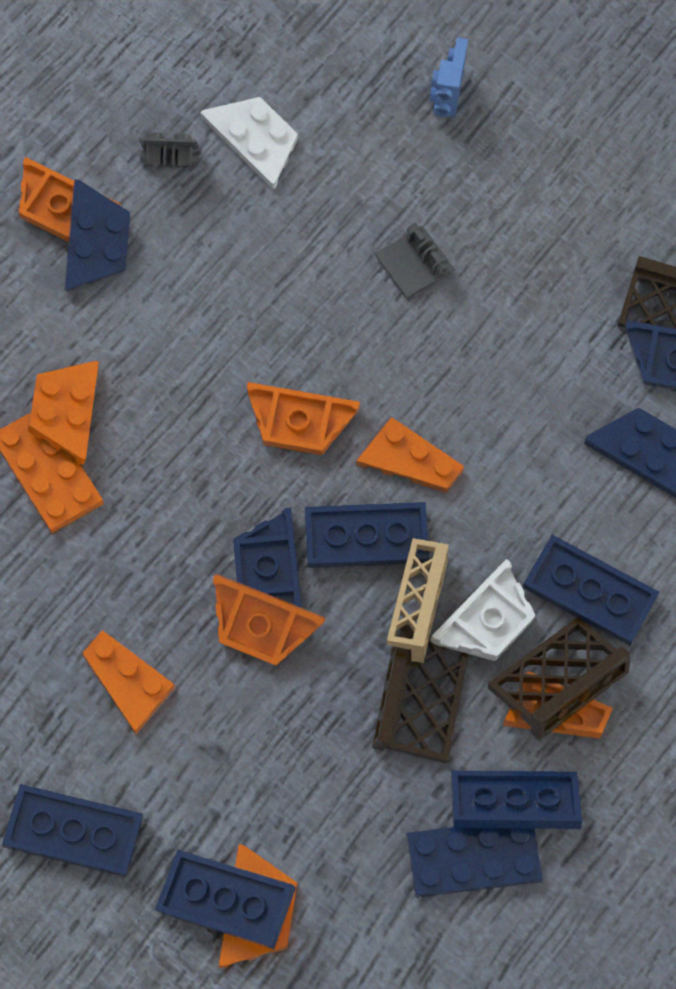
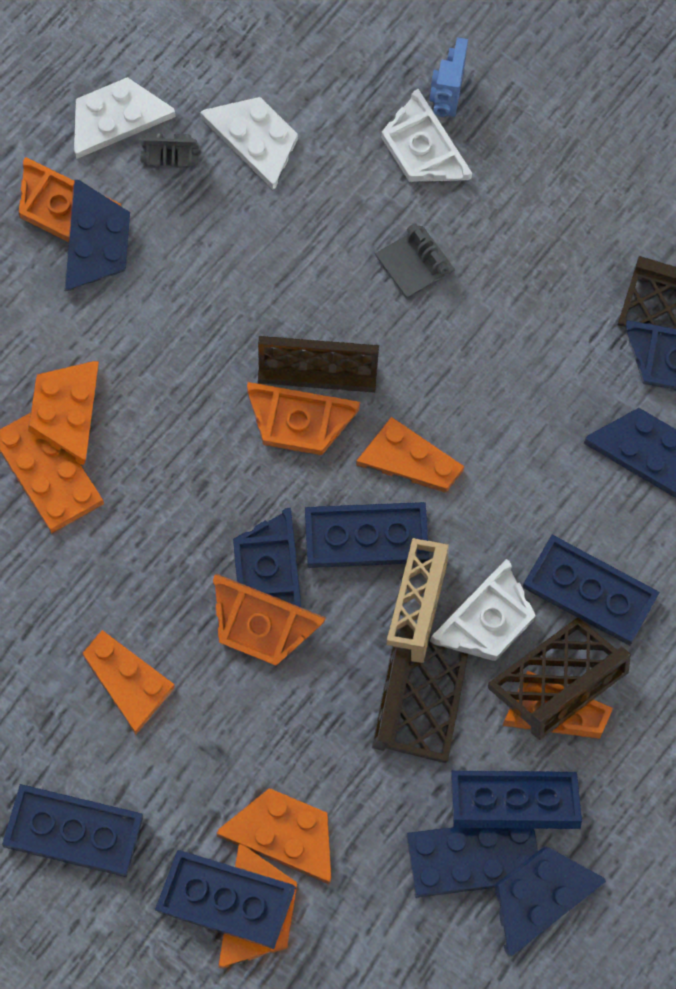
(116, 114): none -> white wing
(283, 832): none -> orange wing
(317, 365): none -> dark brown fence
(423, 145): none -> white wing
(541, 894): none -> dark blue wing

